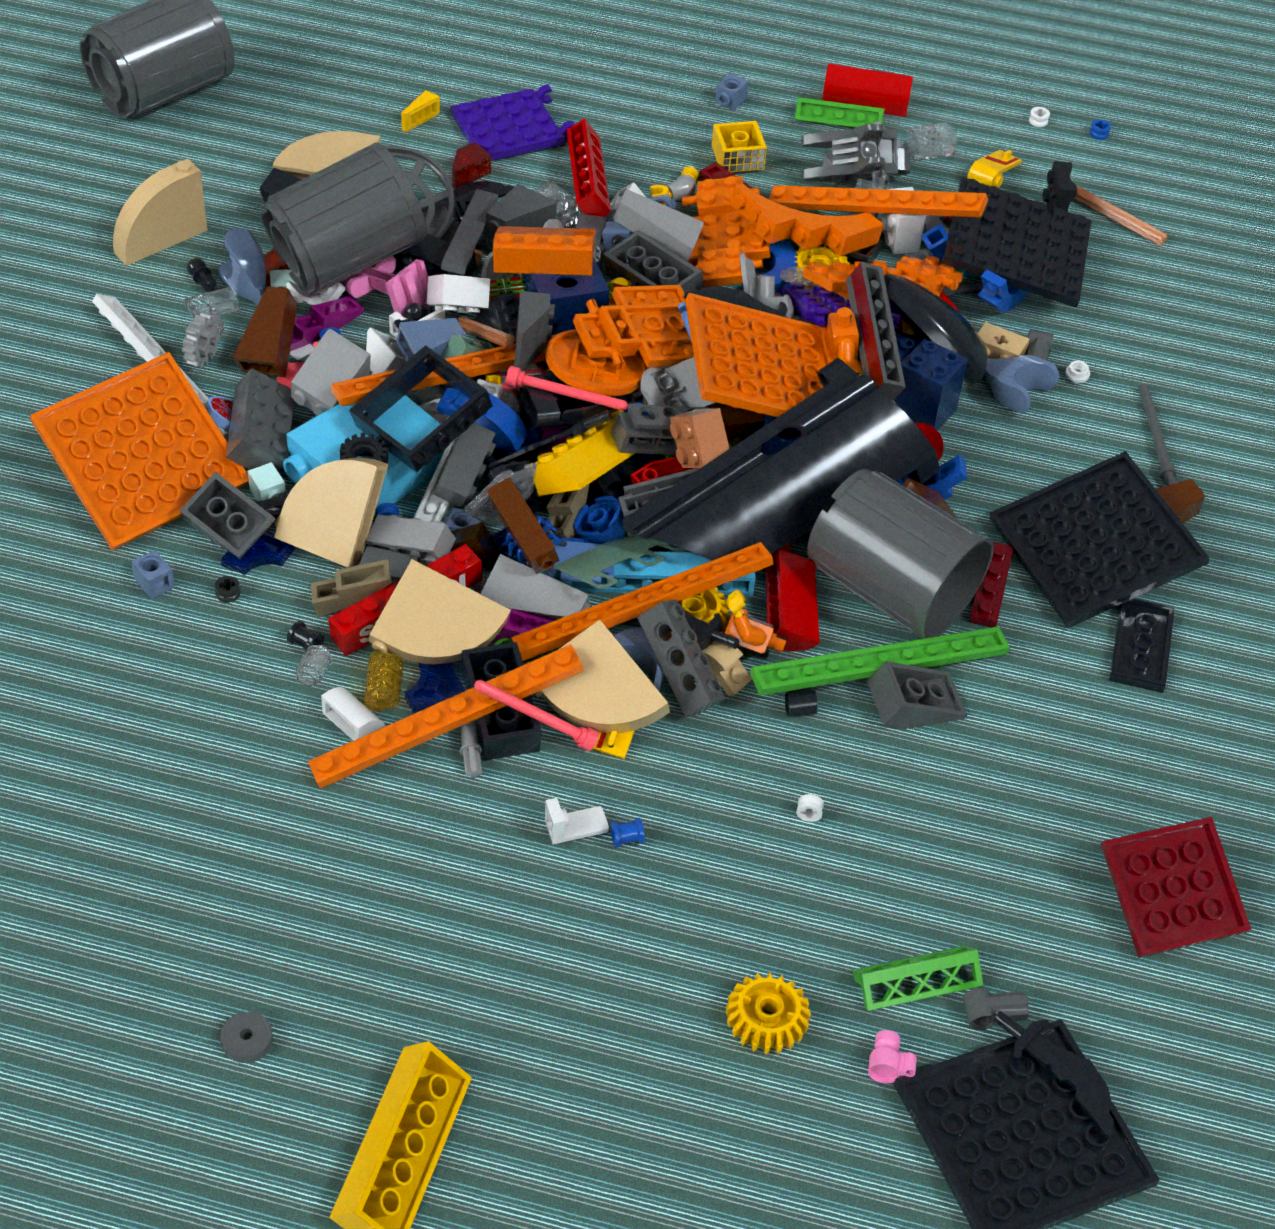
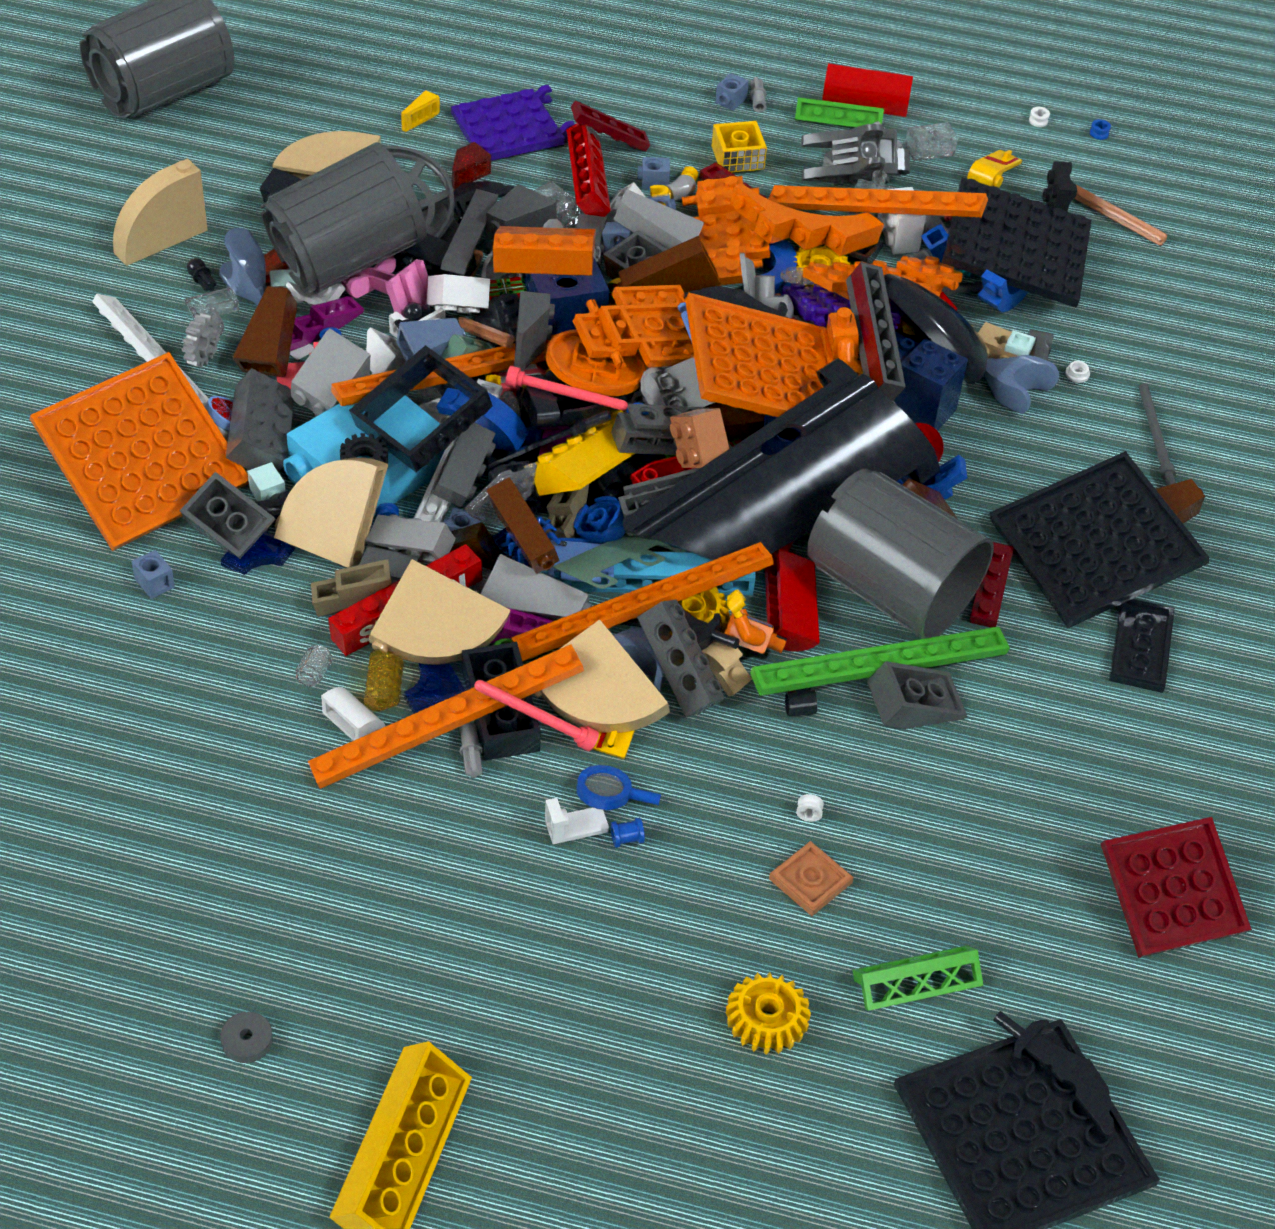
(227, 582): pearl dark grey bush -> none
(304, 637): black bush -> none
(609, 125): none -> dark red plate
(610, 788): none -> blue piece
(654, 171): none -> sand blue brick
(682, 265): none -> reddish brown slope
(758, 95): none -> light grey axle
(811, 878): none -> nougat tile
(886, 1061): bright pink piece -> none
(983, 1007): dark grey piece -> none
(1019, 343): none -> light aqua tile

